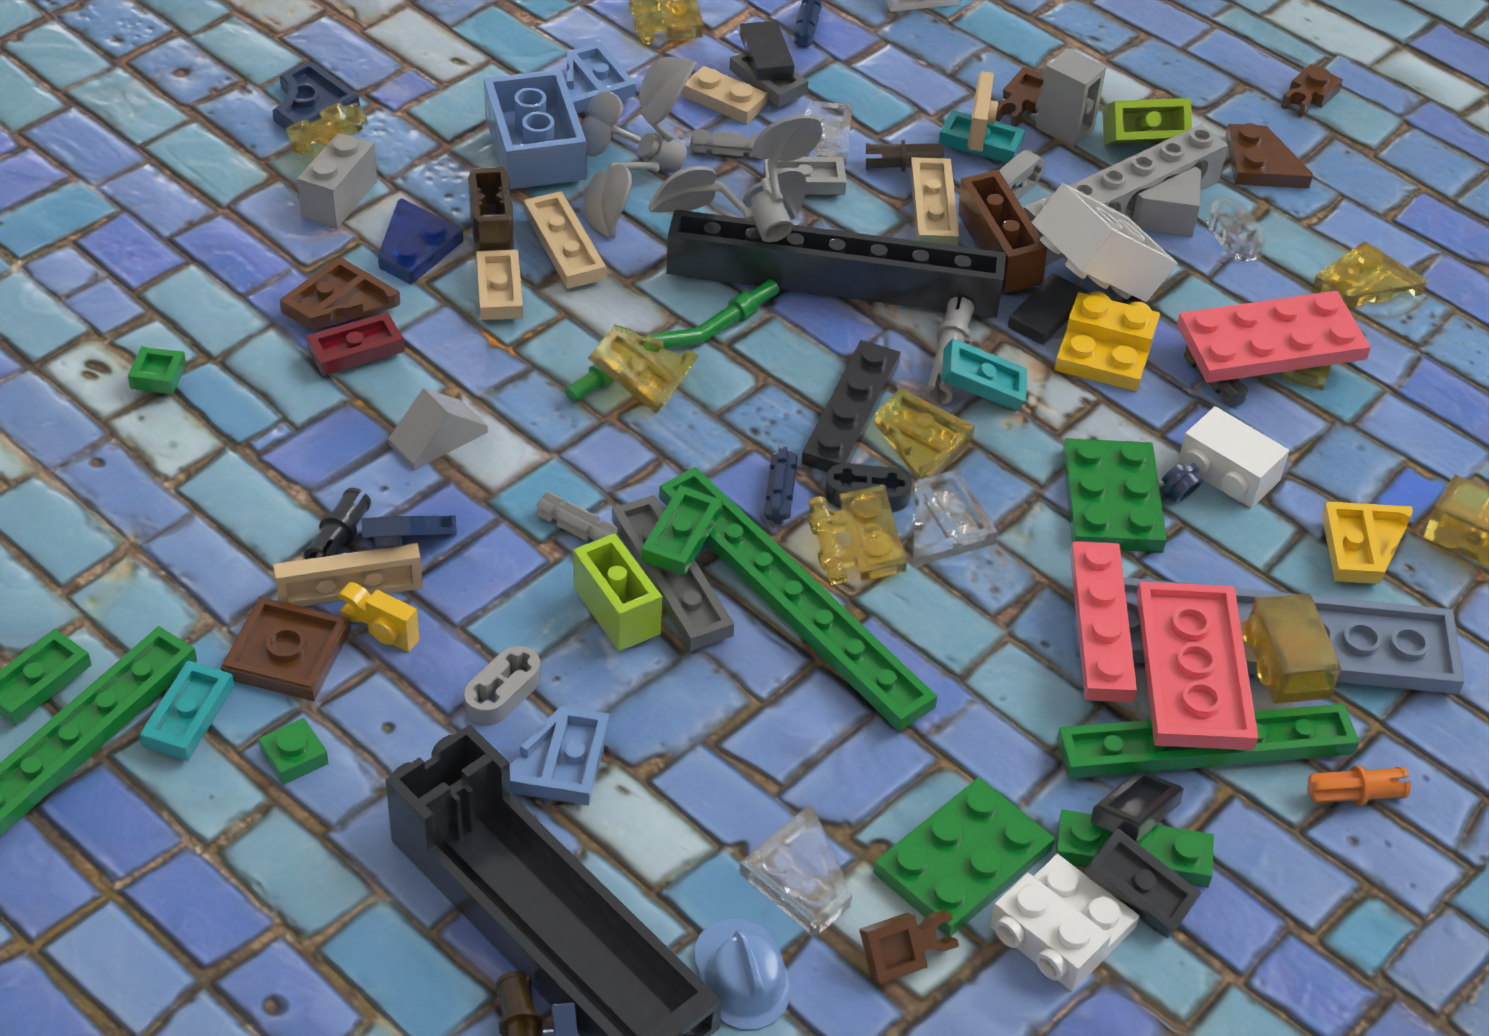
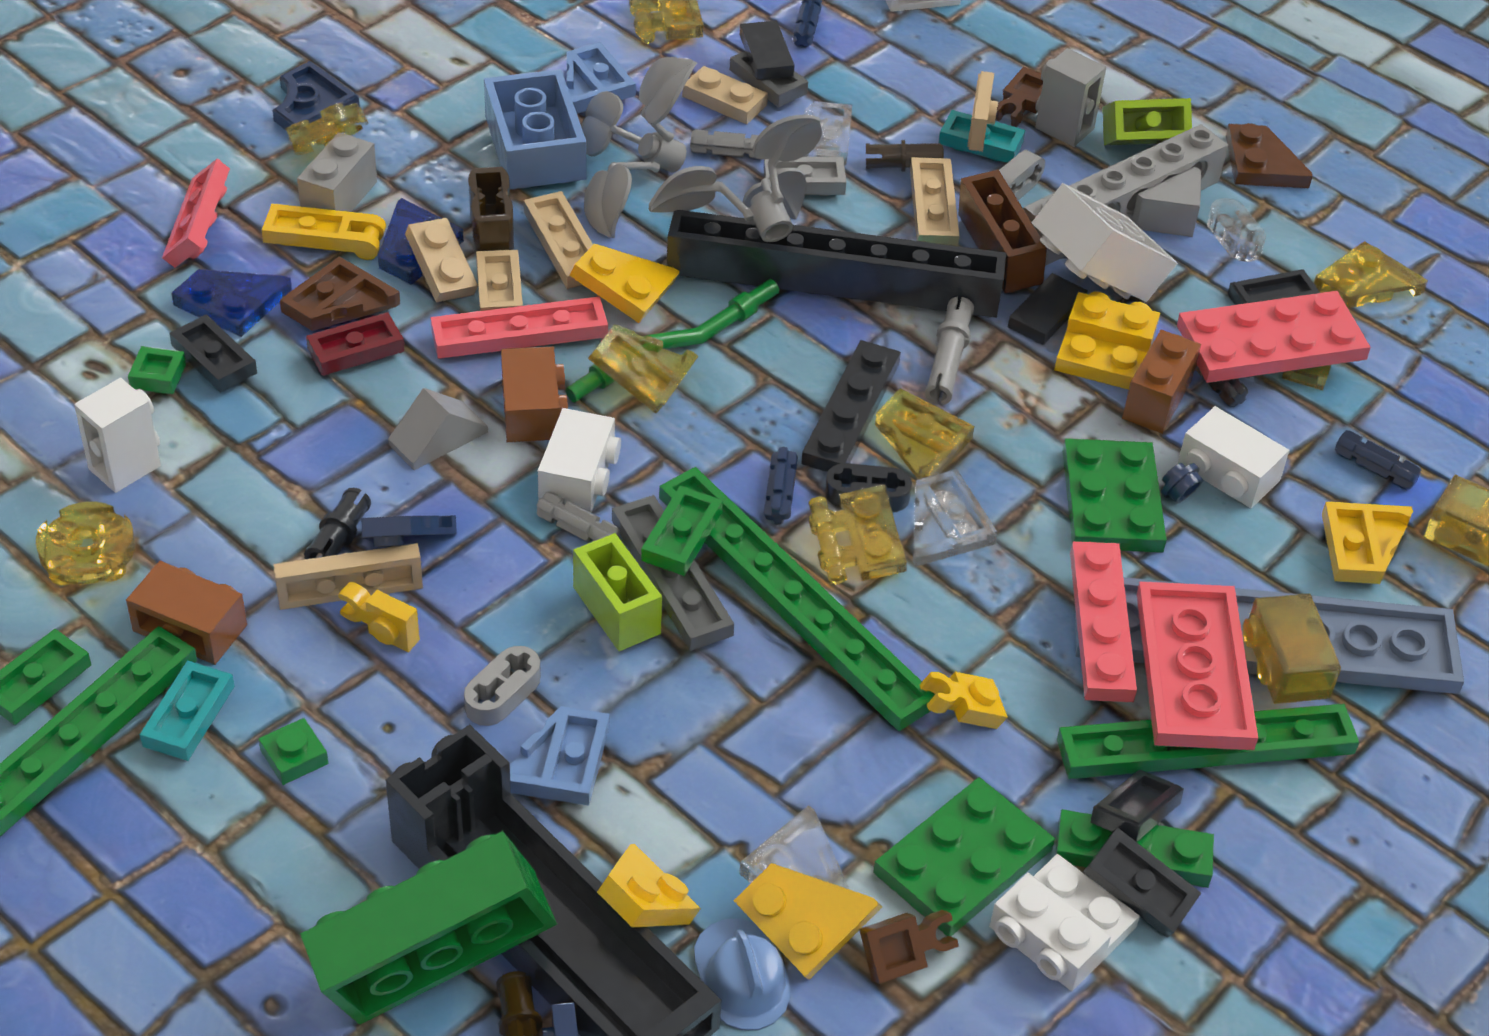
(101, 561): none -> clear yellow plate
(118, 434): none -> white brick
(188, 607): none -> dark orange brick
(196, 214): none -> coral plate
(213, 353): none -> black plate
(231, 298): none -> clear blue wing
(286, 648): reddish brown tile -> none
(324, 229): none -> yellow plate
(427, 928): none -> green brick
(441, 259): none -> tan plate
(518, 327): none -> coral plate
(531, 393): none -> dark orange brick
(579, 458): none -> white brick
(624, 279): none -> yellow wing
(645, 893): none -> yellow wing
(805, 915): none -> yellow wing
(970, 696): none -> yellow plate
(984, 374): teal plate -> none
(1161, 381): none -> dark orange brick
(1272, 287): none -> black tile
(1312, 86): reddish brown plate -> none
(1358, 785): orange axle -> none
(1378, 459): none -> dark blue axle

